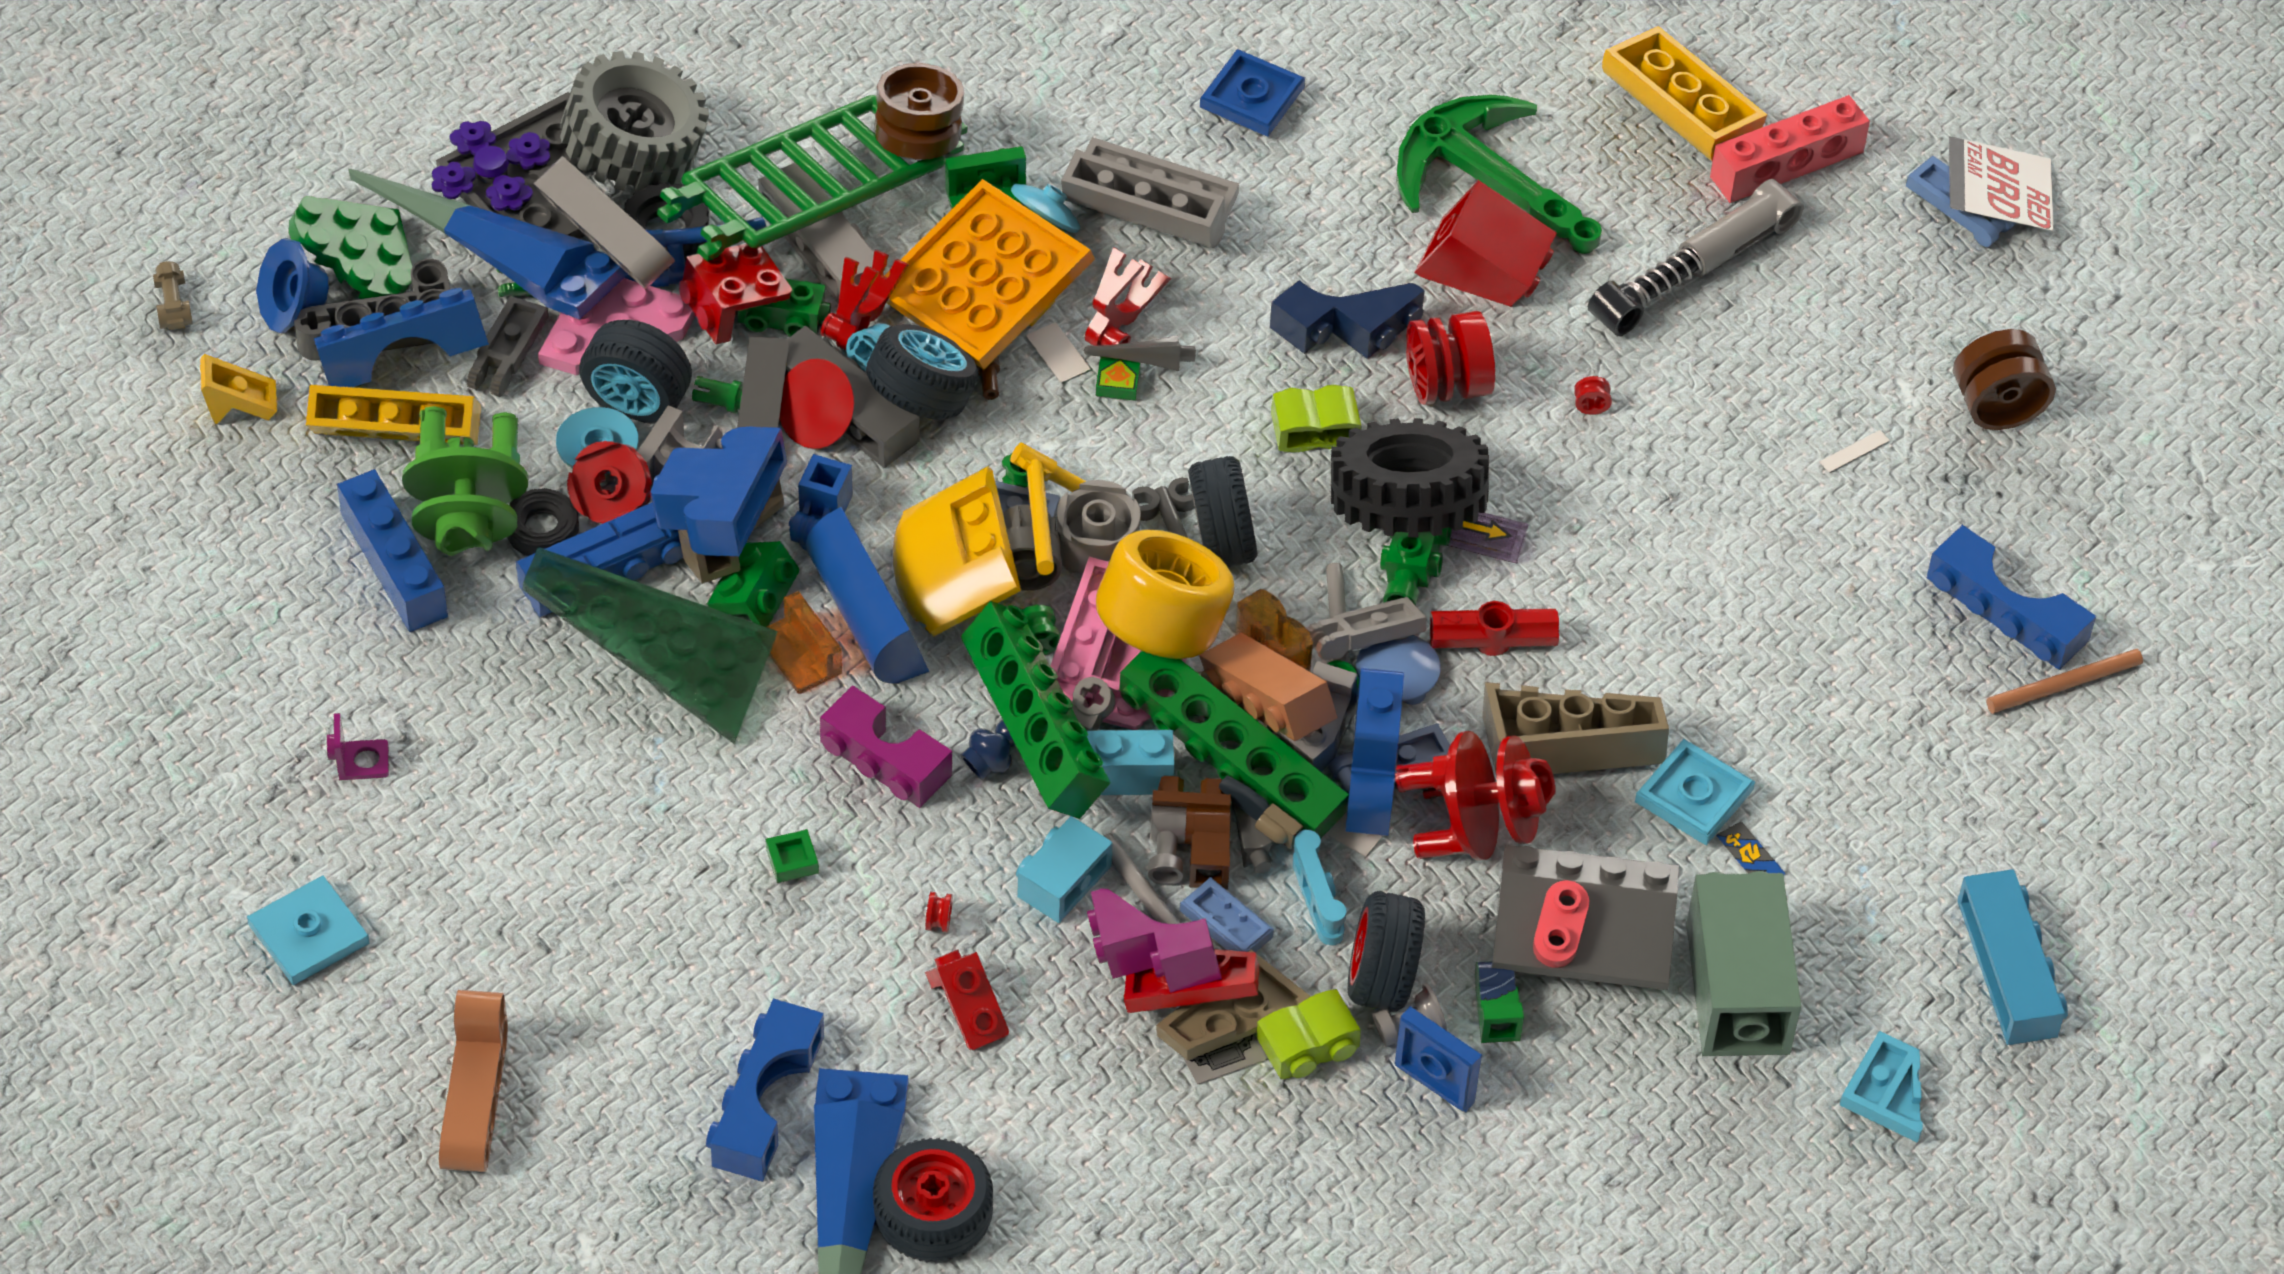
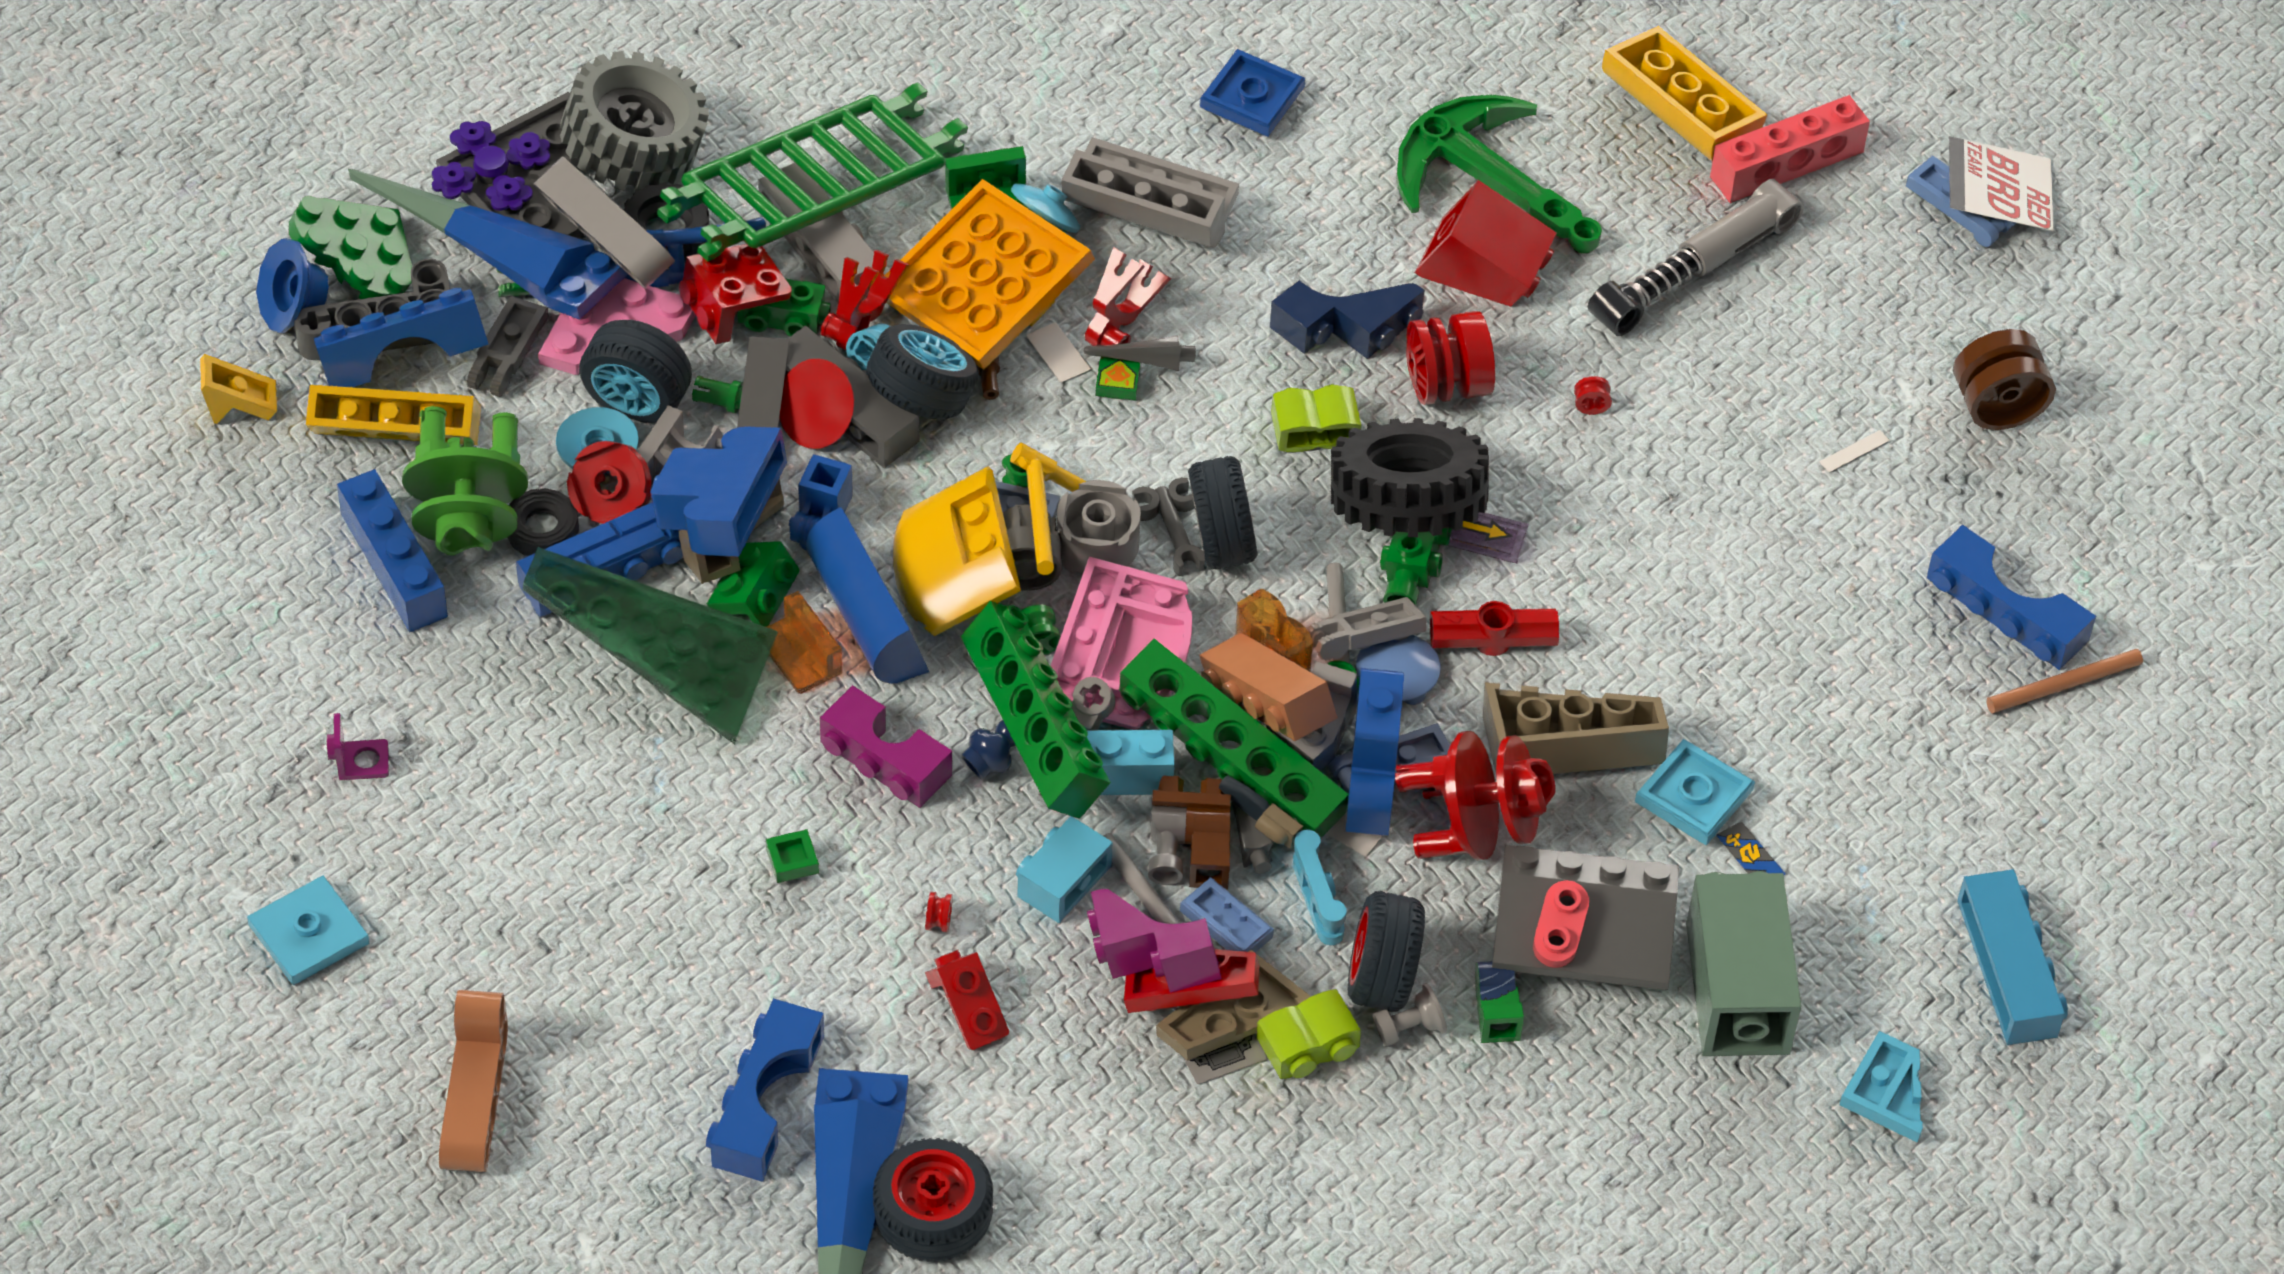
(174, 312): dark tan bar -> none
(919, 111): reddish brown wheel -> none
(1164, 594): yellow wheel -> none
(1437, 1059): blue plate -> none

